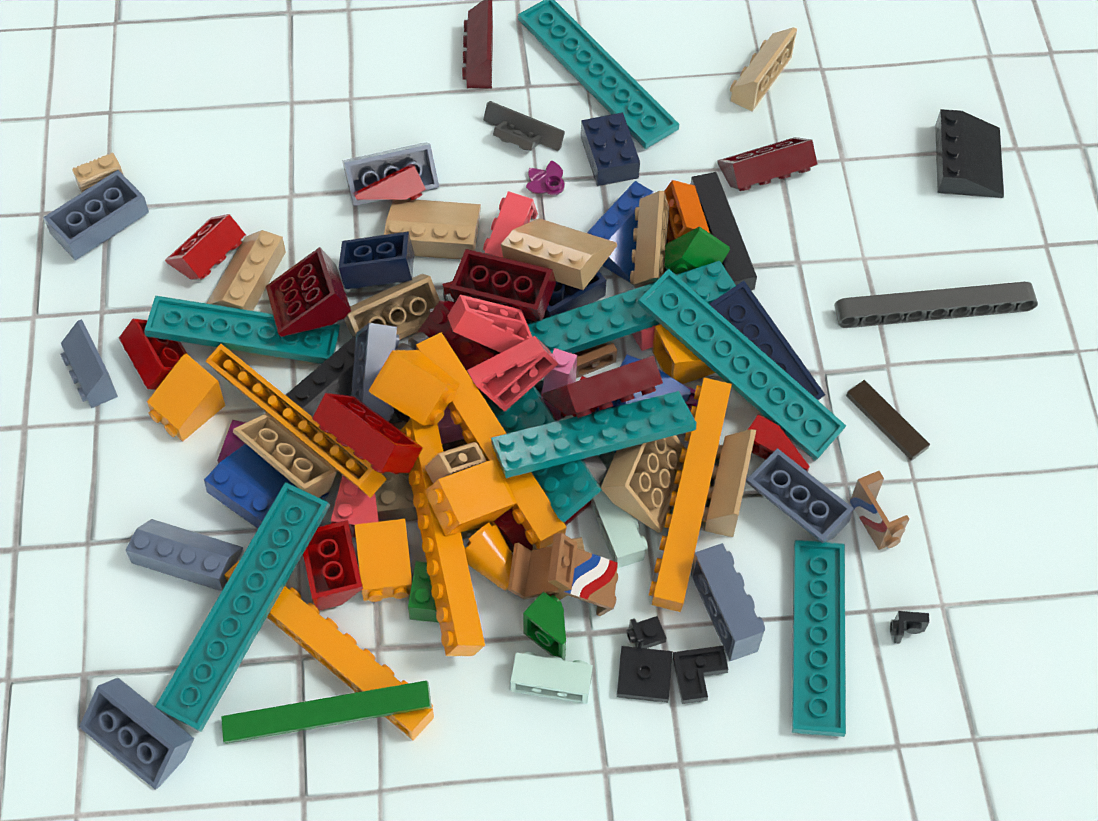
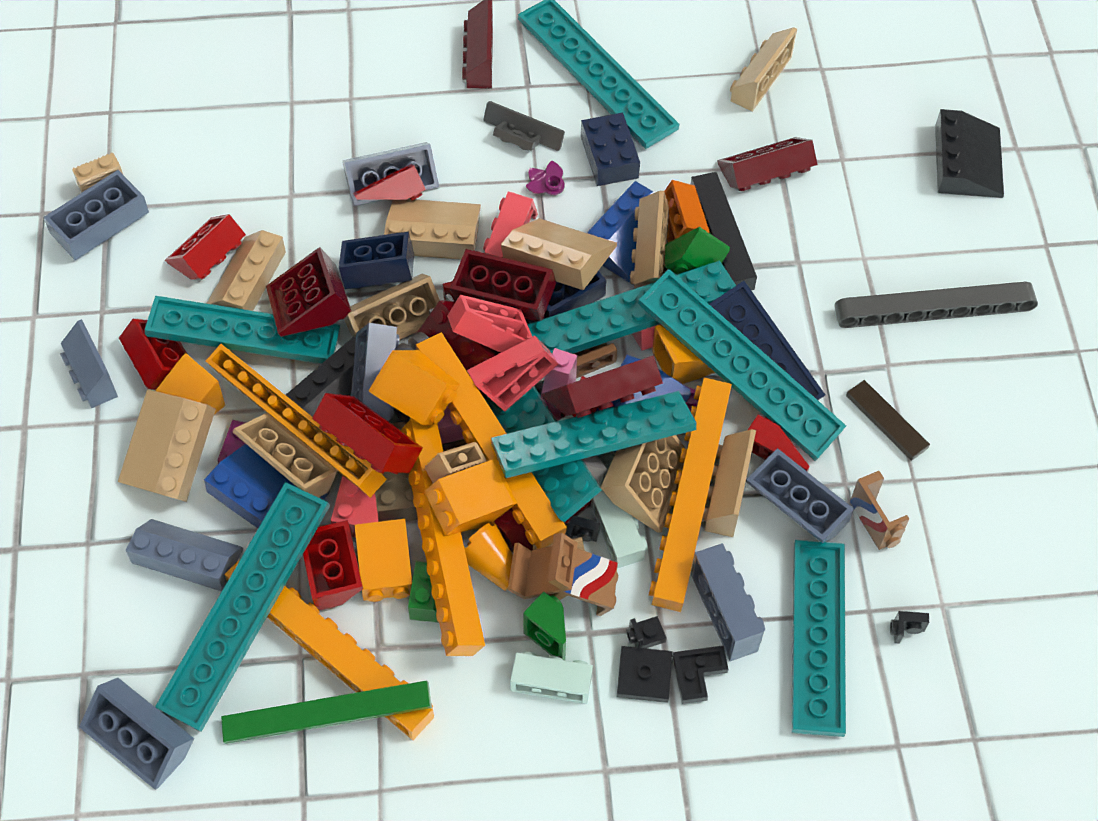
(167, 445): none -> tan slope
(584, 528): none -> black bracket

